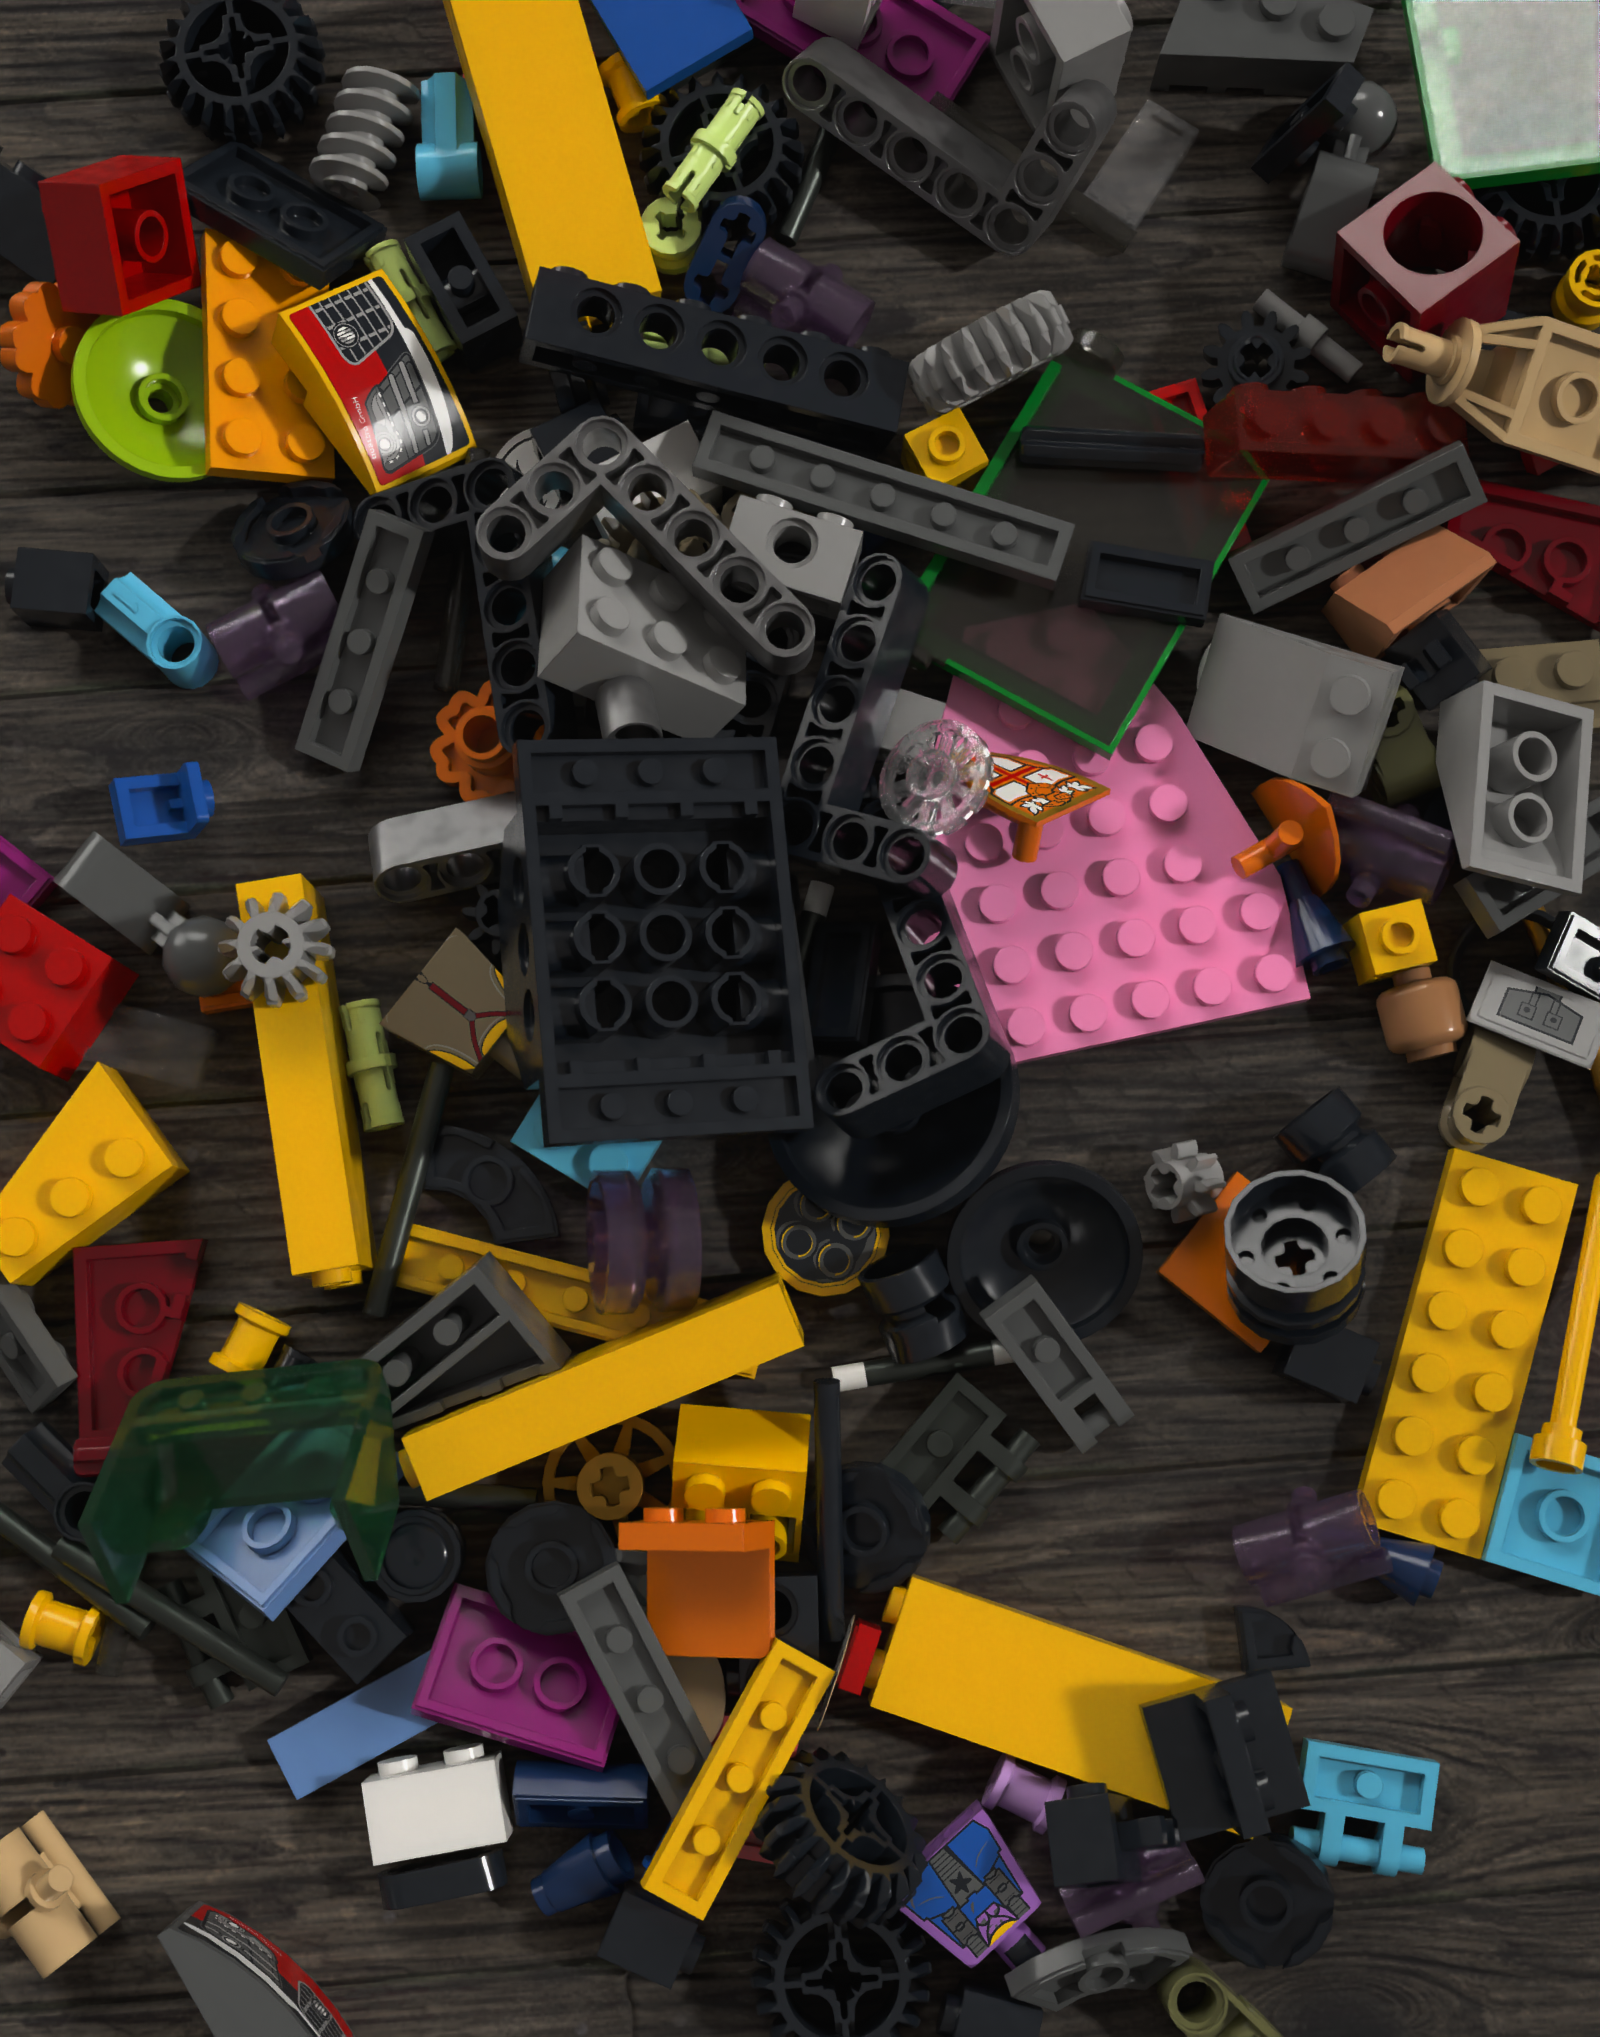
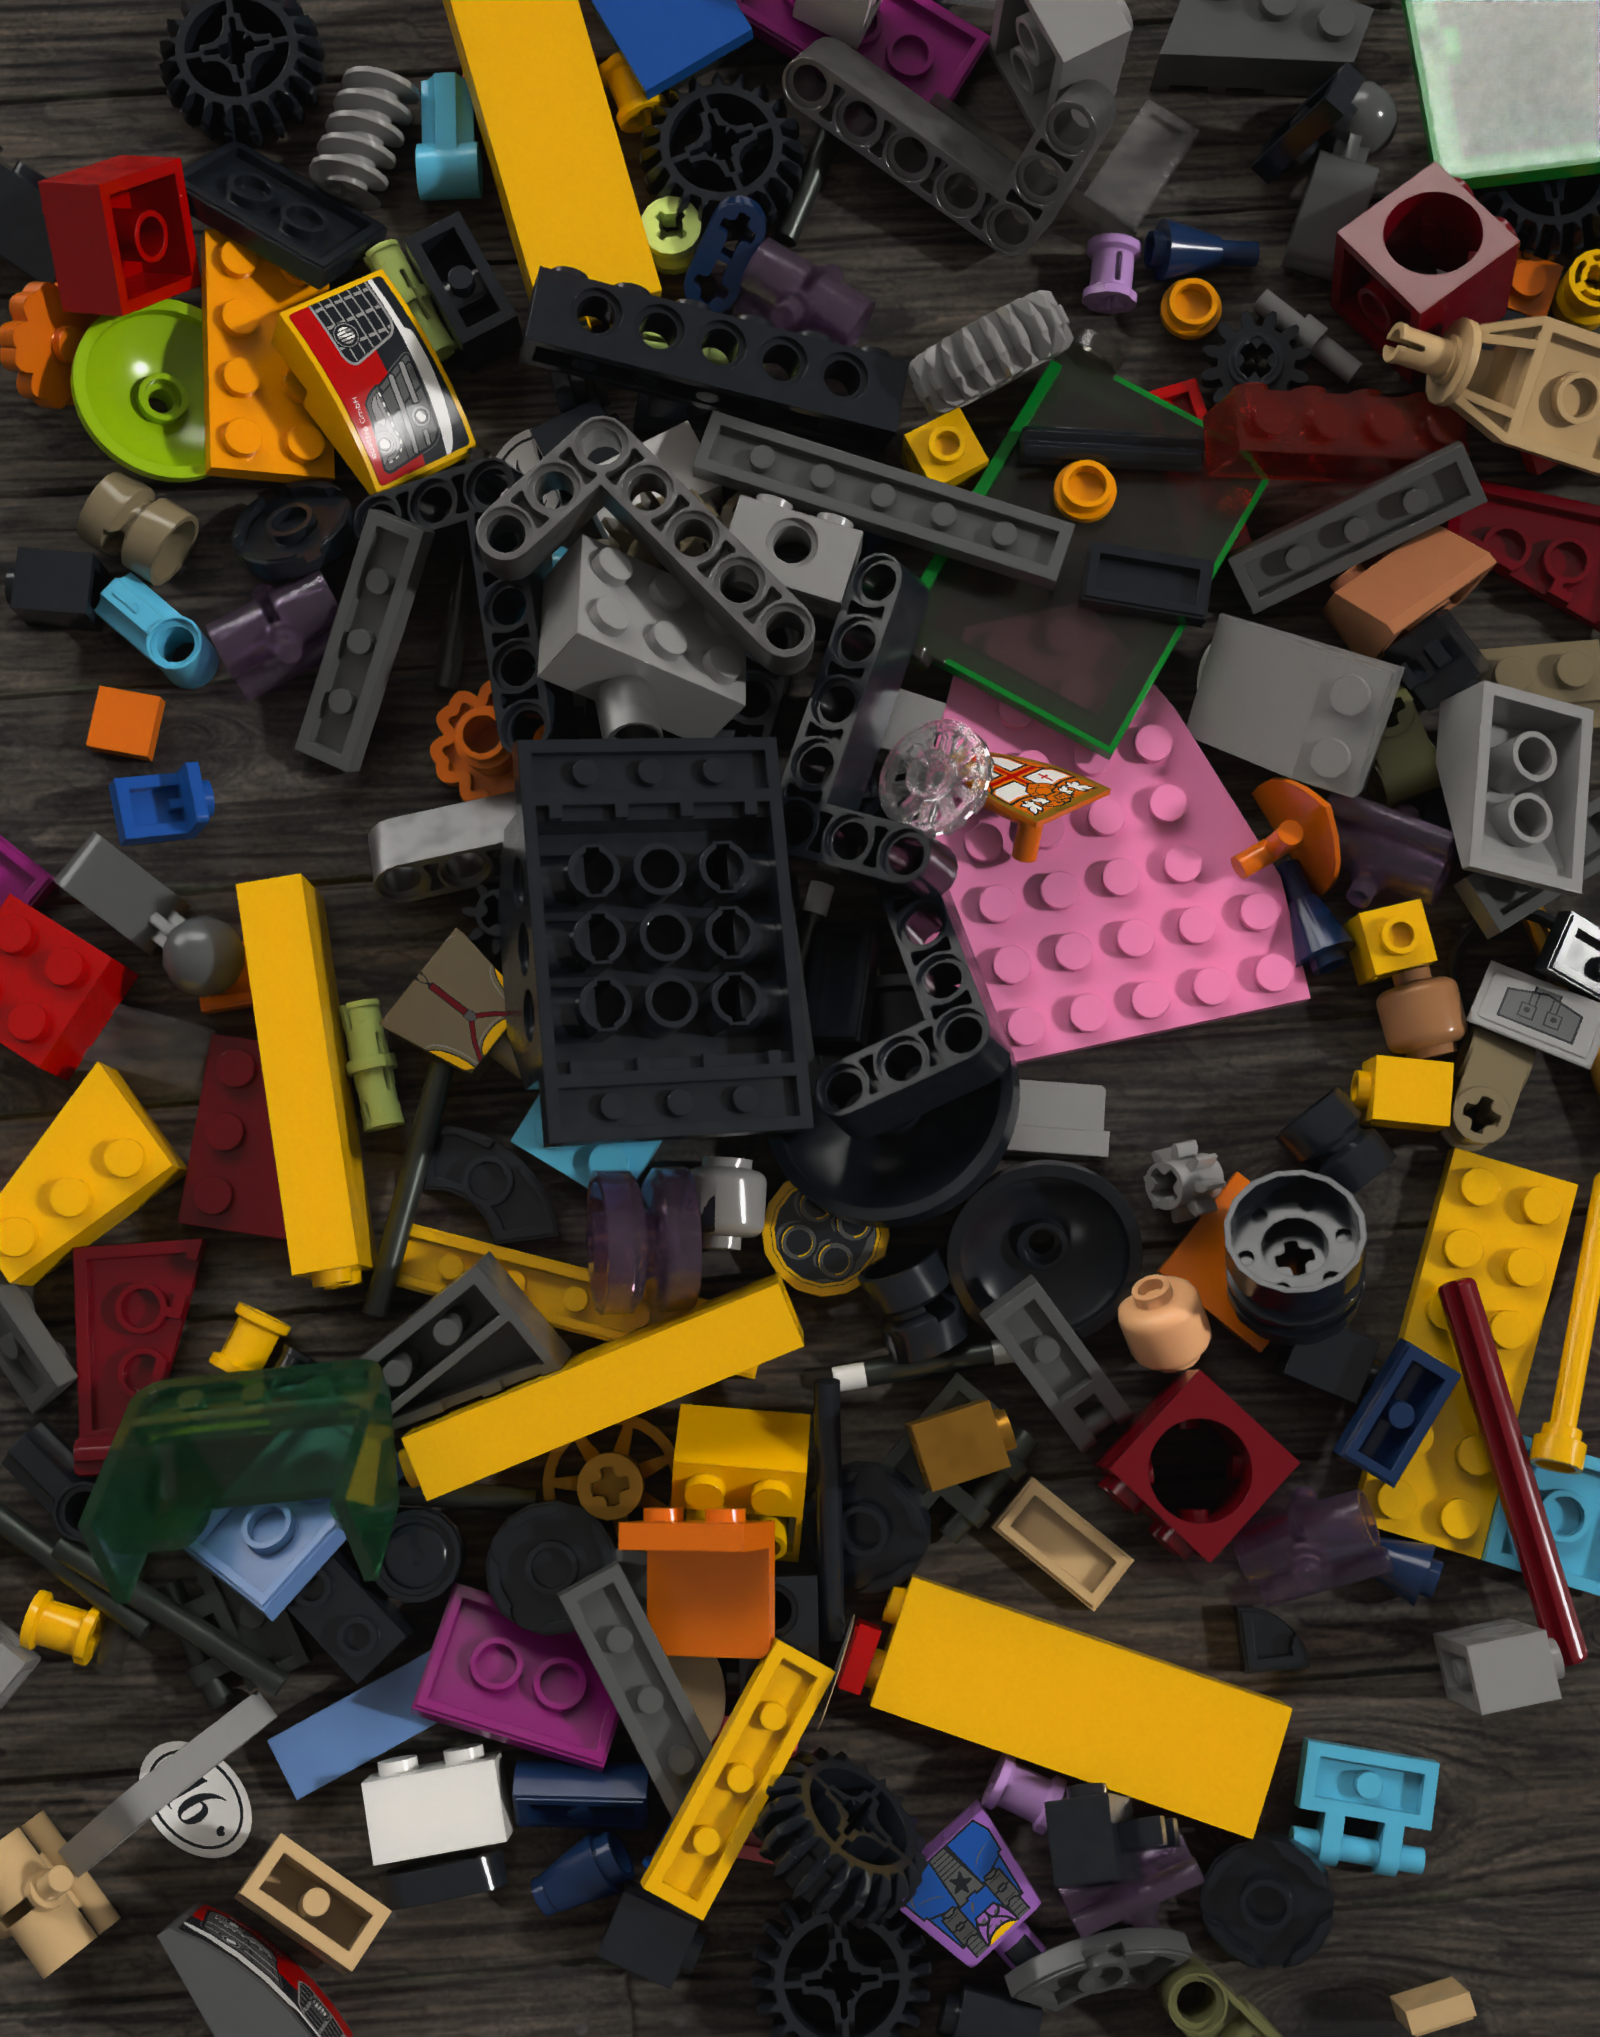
(125, 723): none -> orange tile
(129, 523): none -> dark tan wheel
(166, 1783): none -> light grey beam
(210, 1815): none -> white sticker
(232, 1158): none -> dark red wing
(276, 926): light grey gear -> none
(313, 1904): none -> tan brick
(713, 150): yellowish green pin -> none
(729, 1201): none -> light grey head
(961, 1443): none -> pearl gold brick
(1060, 1122): none -> light grey panel
(1062, 1543): none -> tan tile
(1084, 491): none -> light orange plate
(1111, 273): none -> lavender bush
(1164, 1323): none -> light nougat head
(1183, 250): none -> dark blue cone
(1190, 309): none -> light orange plate
(1225, 1756): black bracket -> none
(1253, 1466): none -> dark red brick
(1396, 1412): none -> dark blue brick
(1404, 1093): none -> yellow brick
(1433, 2006): none -> tan tile
(1499, 1665): none -> light grey brick
(1511, 1467): none -> dark red axle
(1534, 285): none -> orange plate

